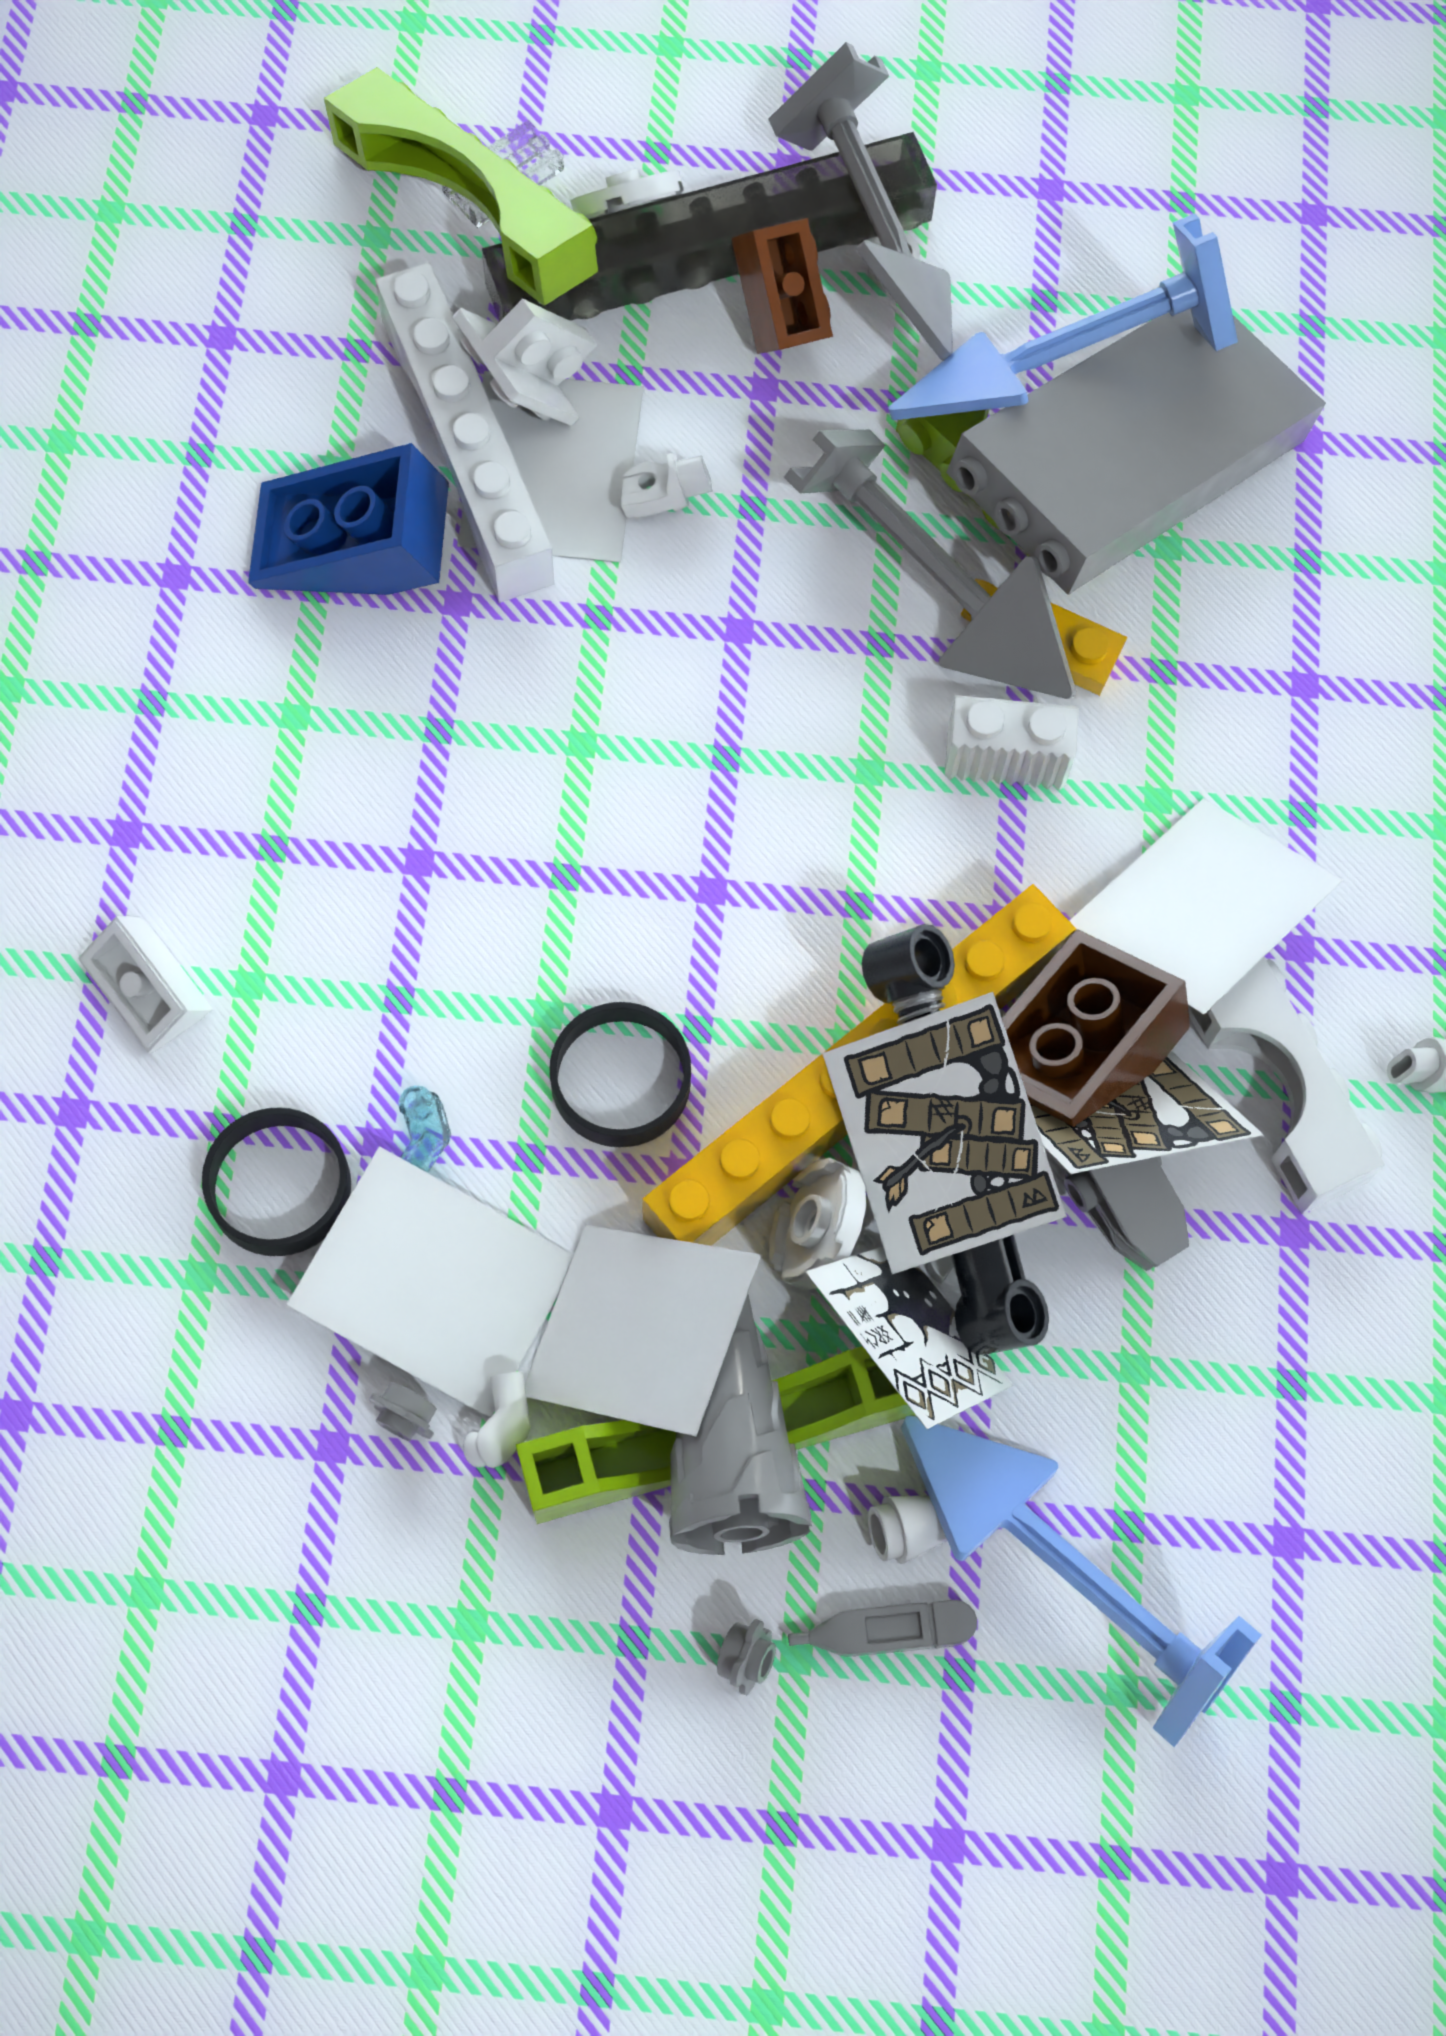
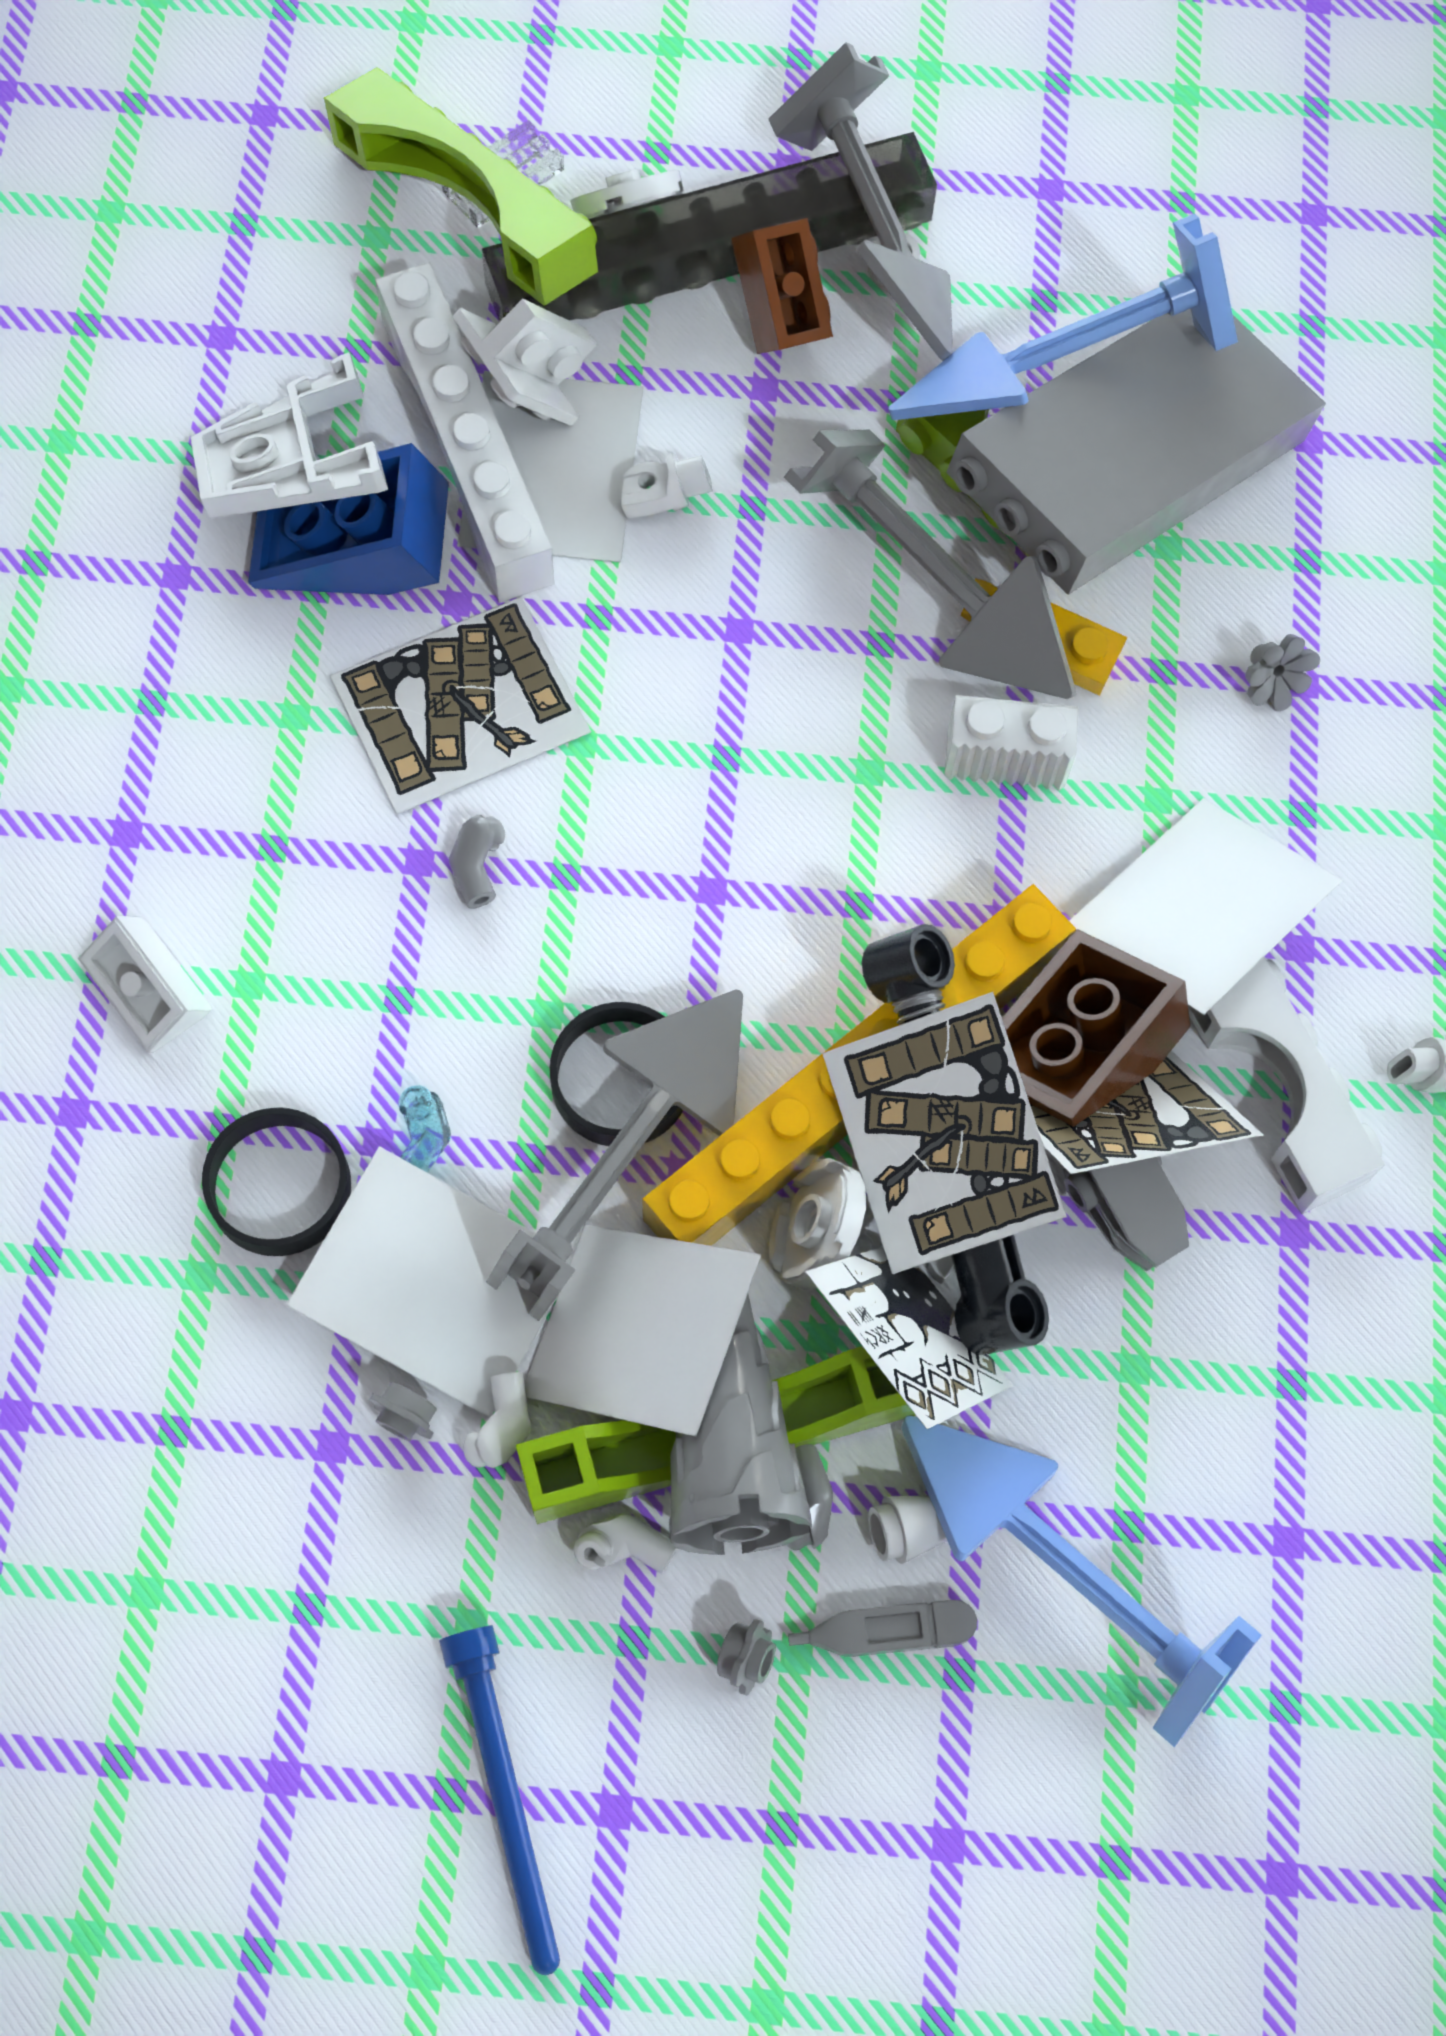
(268, 456): none -> white wing
(459, 705): none -> sticker
(468, 855): none -> light grey arm
(472, 1660): none -> blue piece
(622, 1538): none -> white arm
(687, 1064): none -> light grey piece
(818, 1495): none -> light grey arm
(1280, 669): none -> light grey plant

